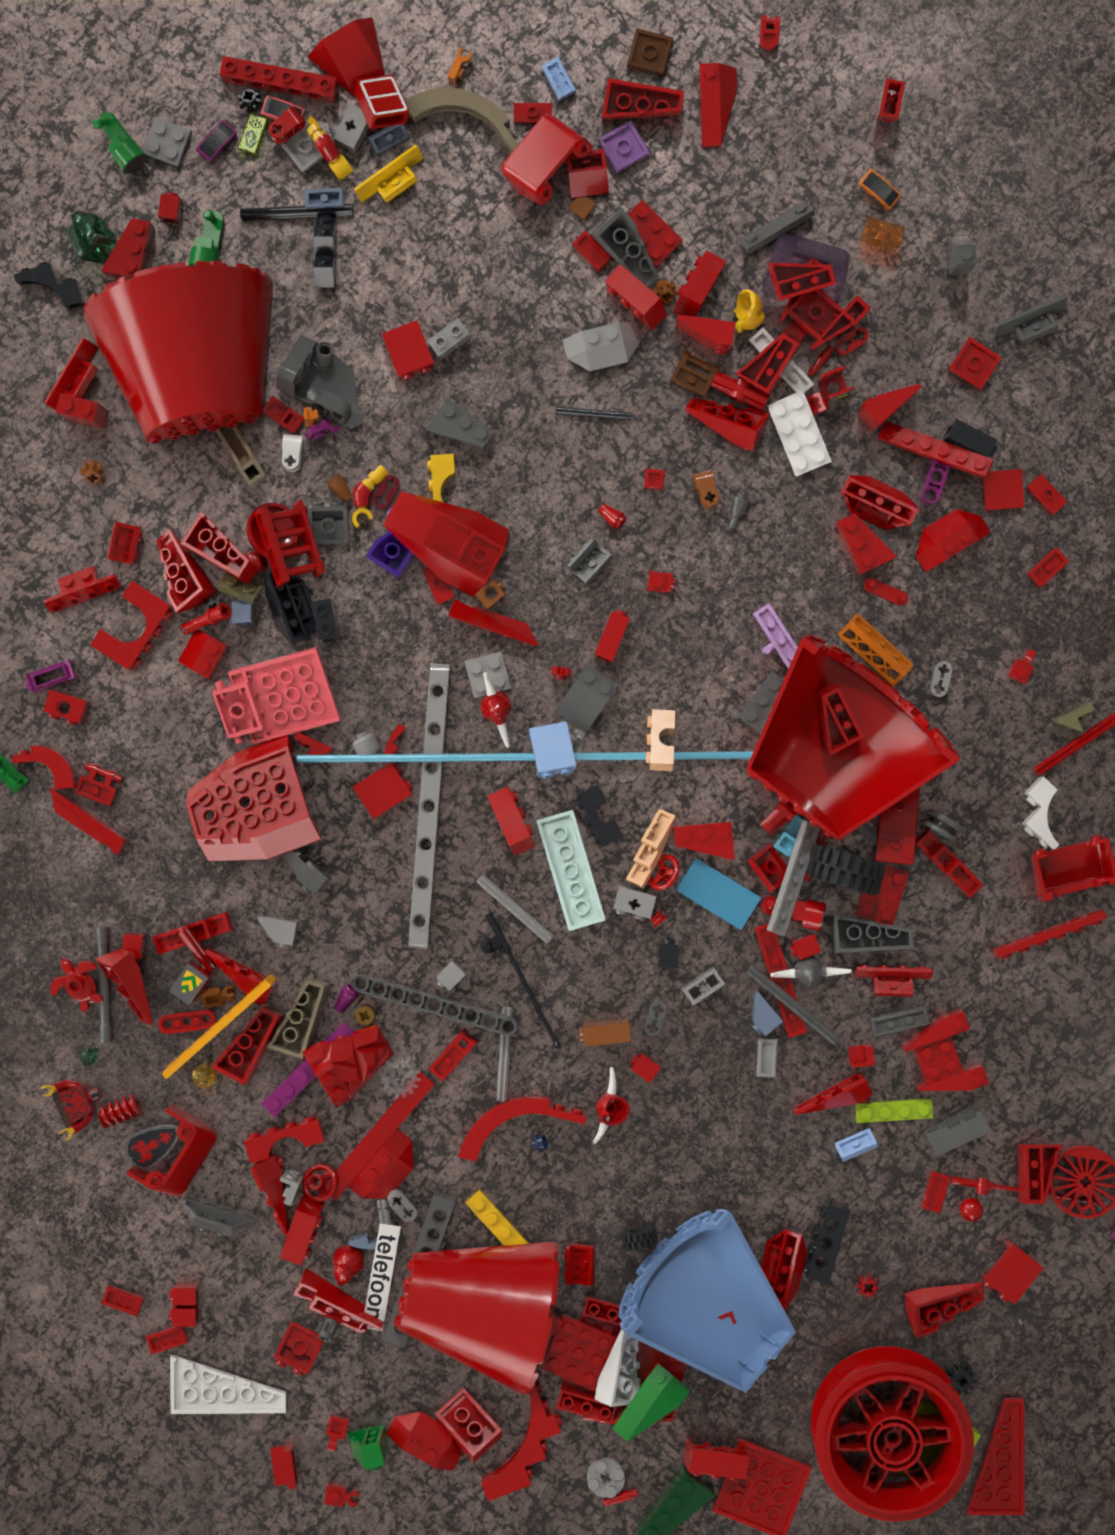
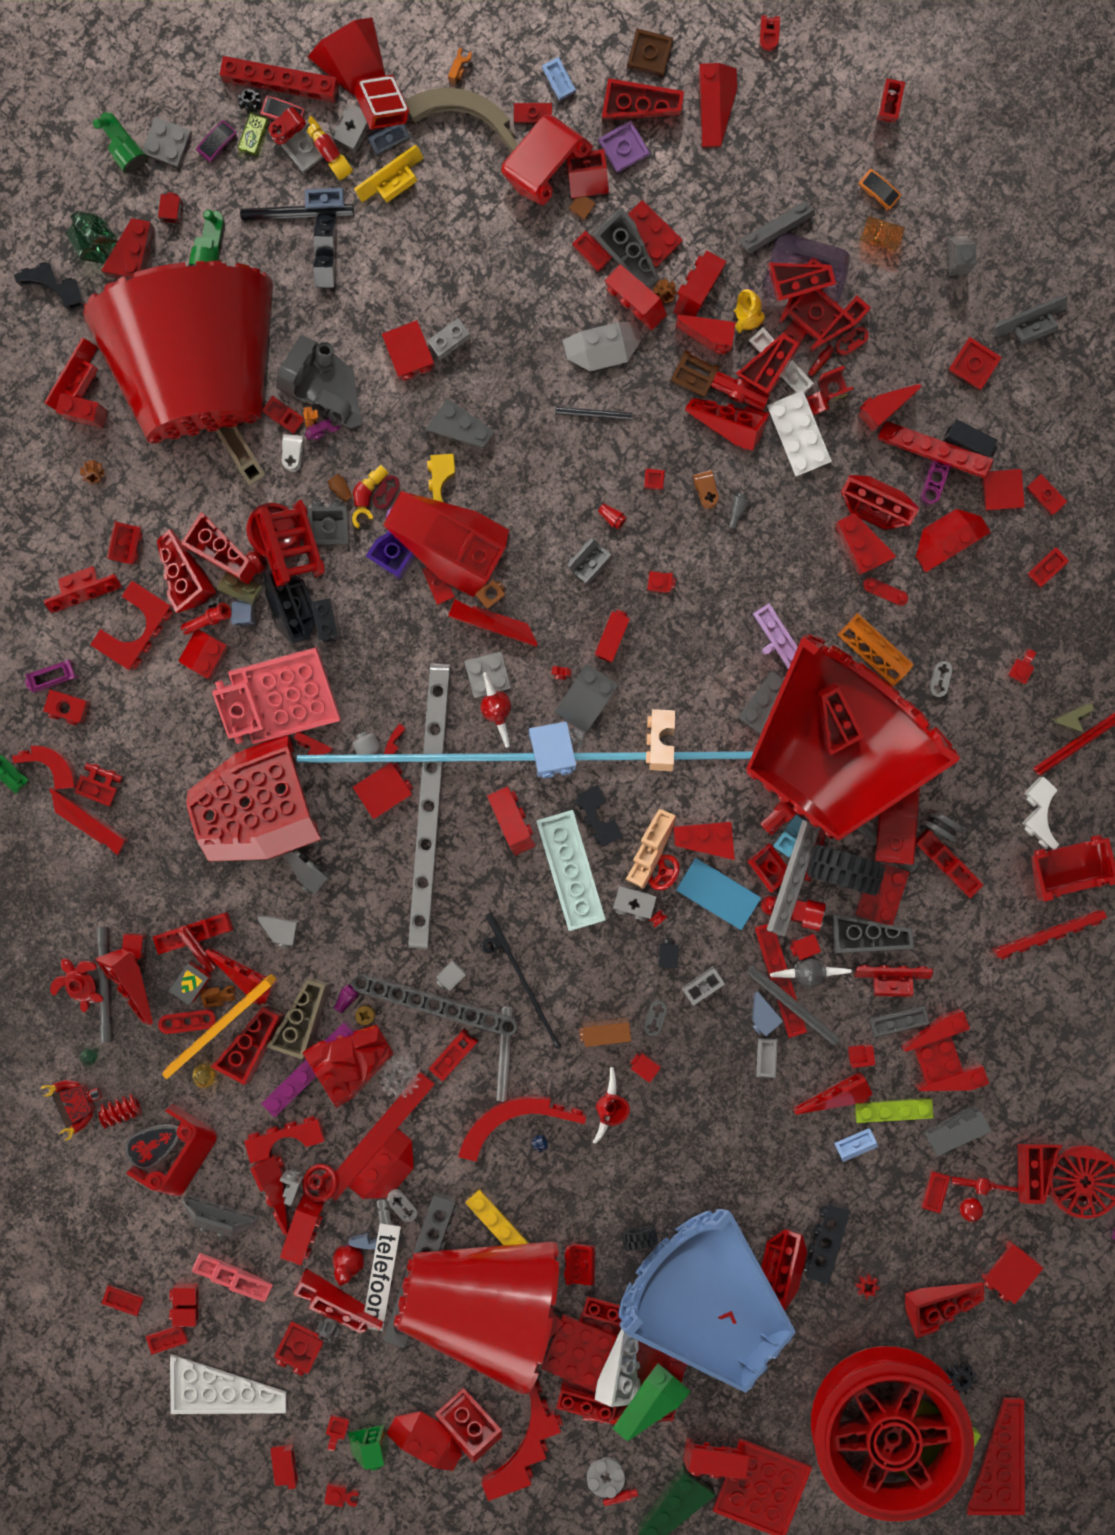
(232, 1277): none -> coral slope
(514, 908): light grey axle -> none

